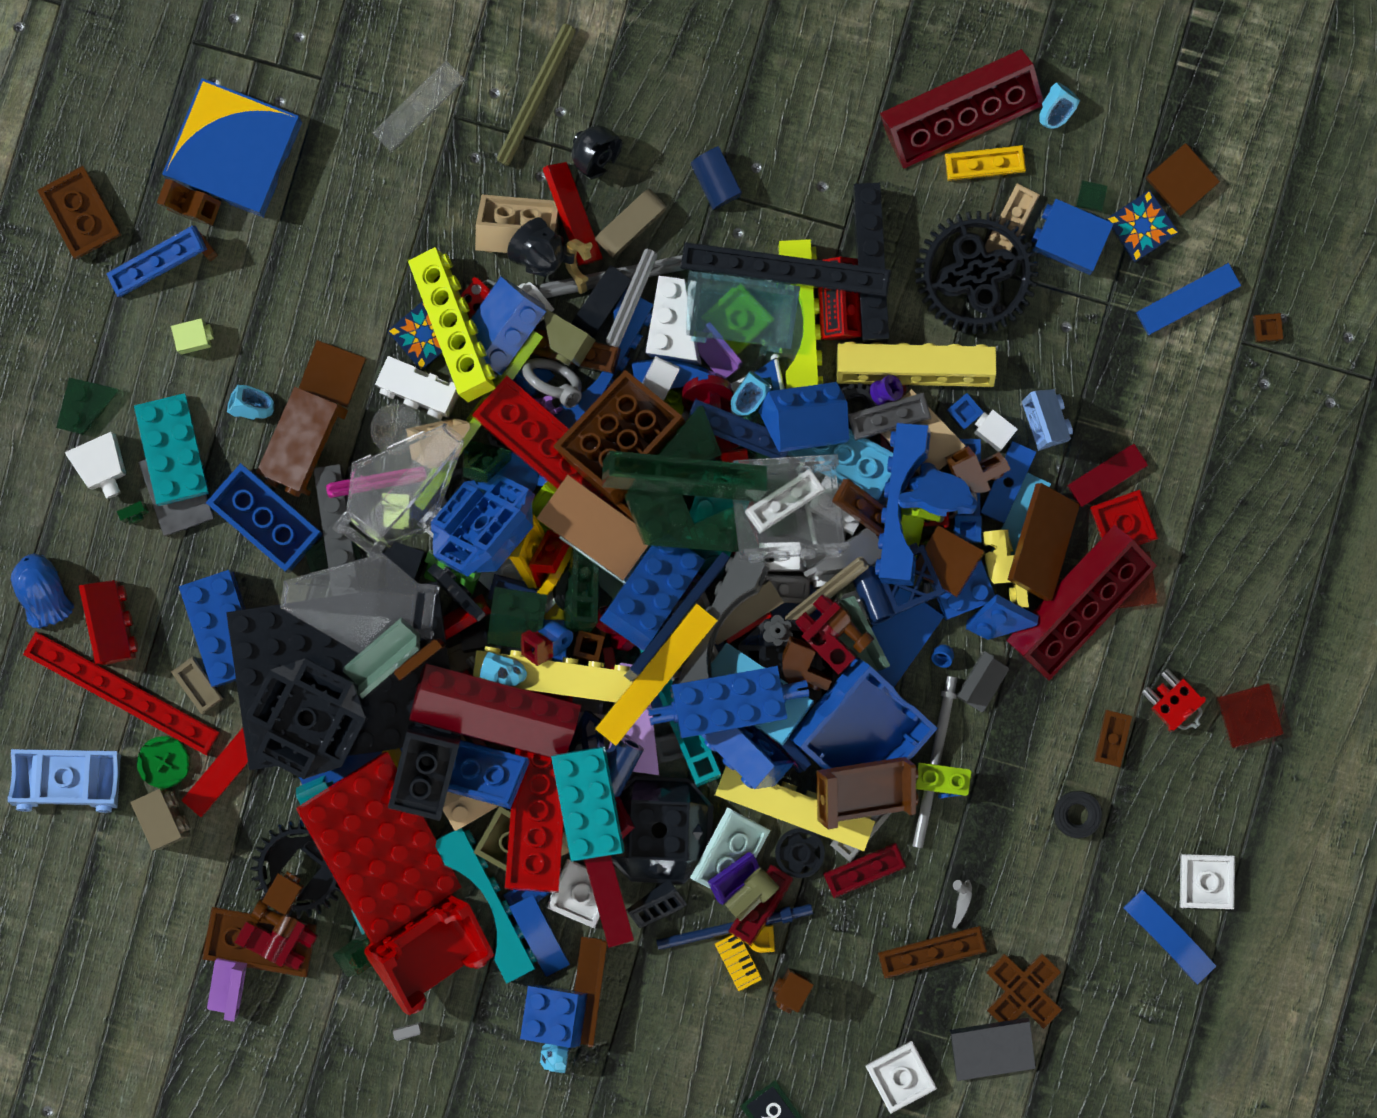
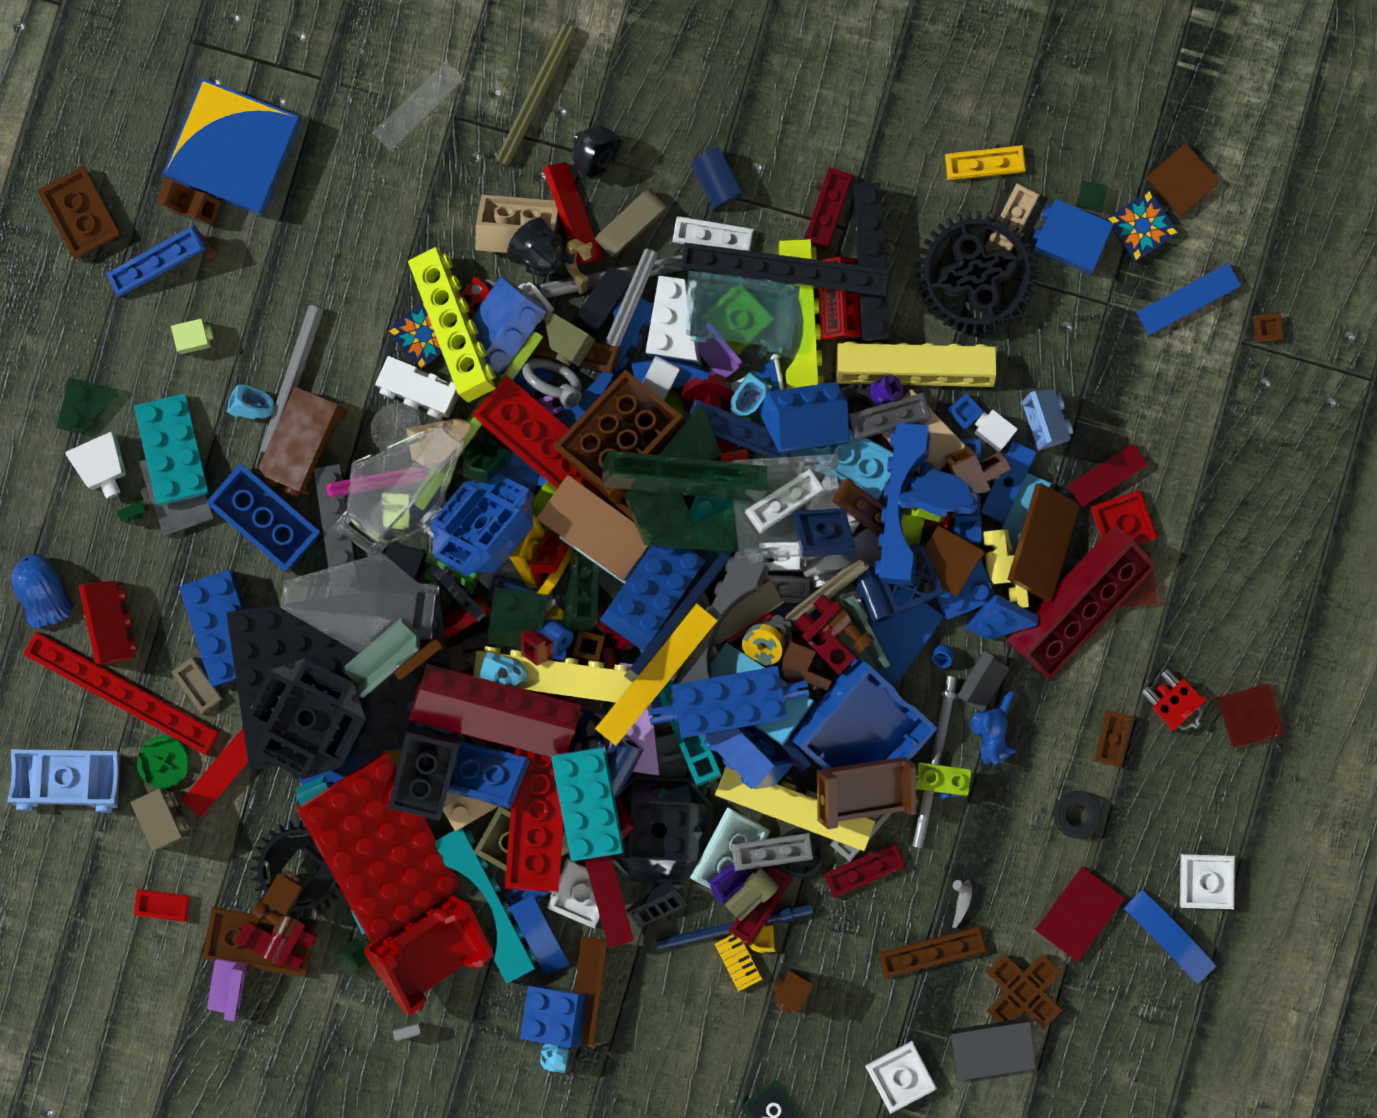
(162, 905): none -> red tile
(295, 368): none -> light grey axle
(332, 373): reddish brown tile -> none
(711, 234): none -> white tile
(770, 637): none -> yellow piece
(772, 851): none -> light grey tile
(823, 532): none -> dark blue tile
(828, 207): none -> dark red tile
(962, 108): dark red slope -> none
(992, 728): none -> blue animal
(1058, 106): medium azure rock -> none
(1079, 914): none -> dark red tile

